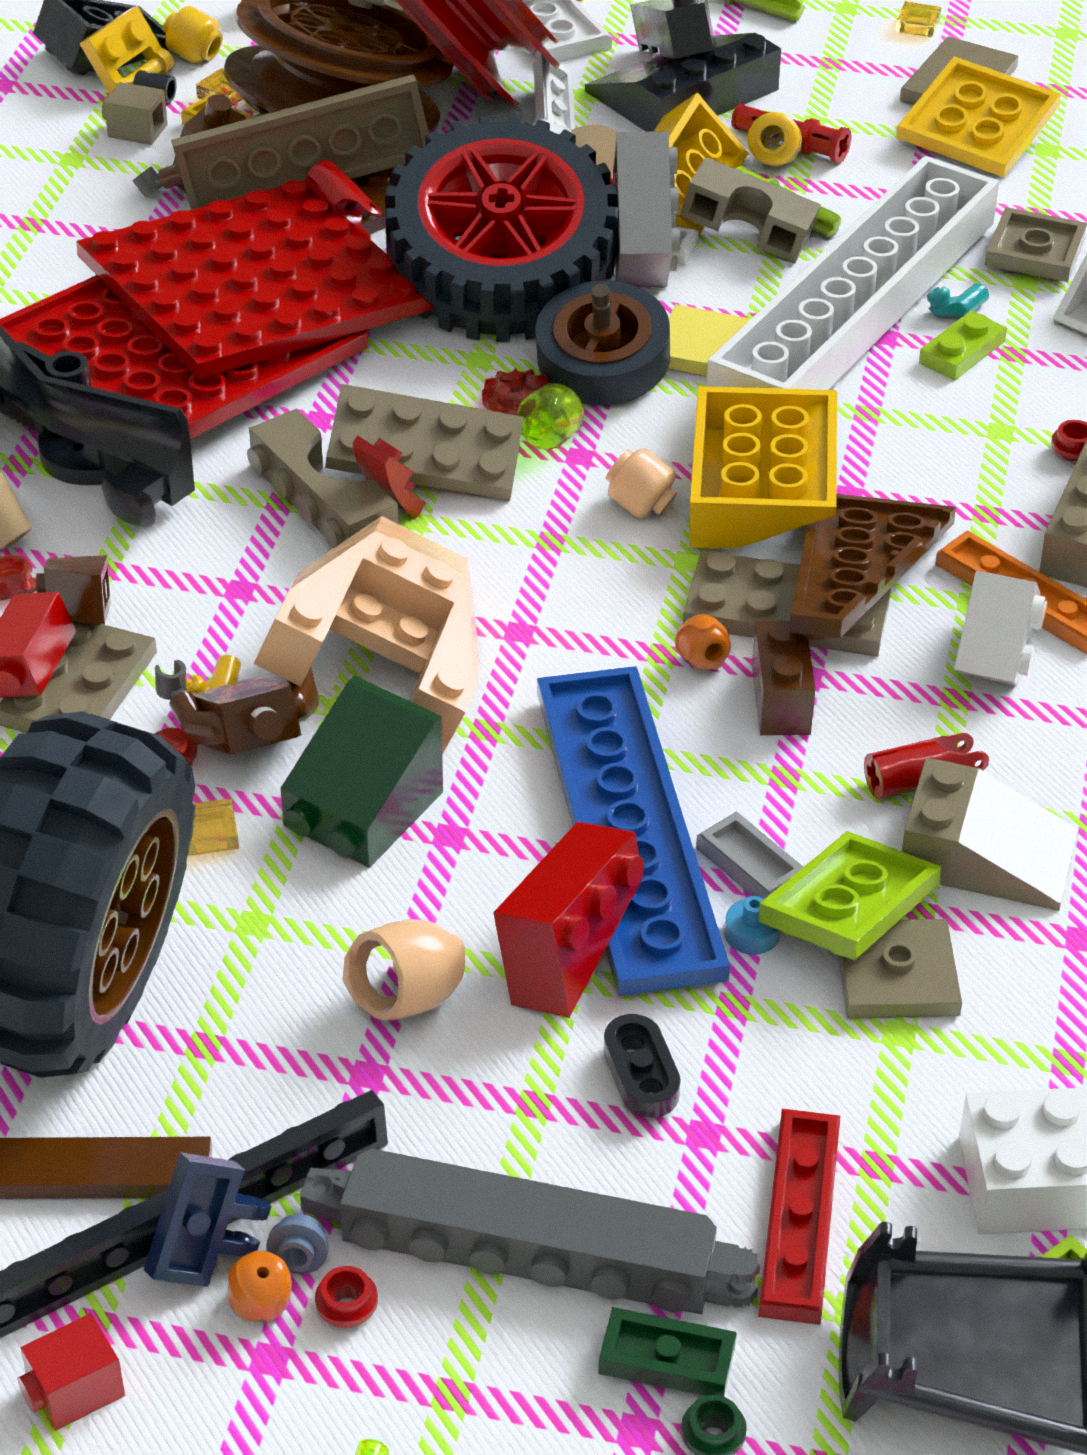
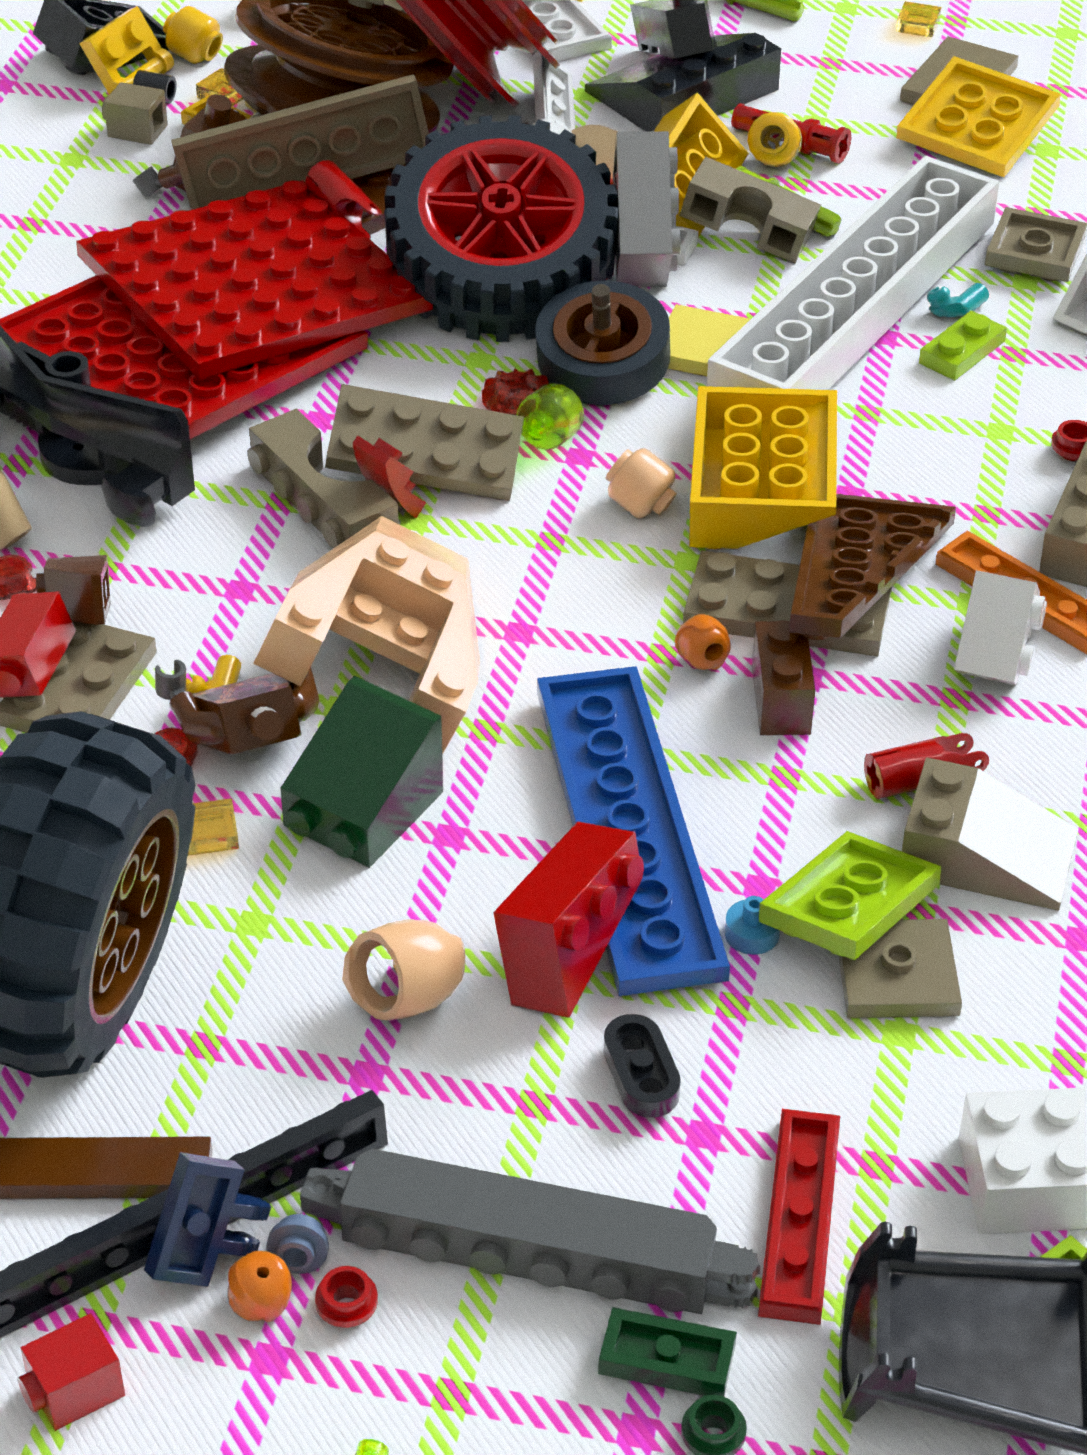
(747, 855): light grey tile -> none

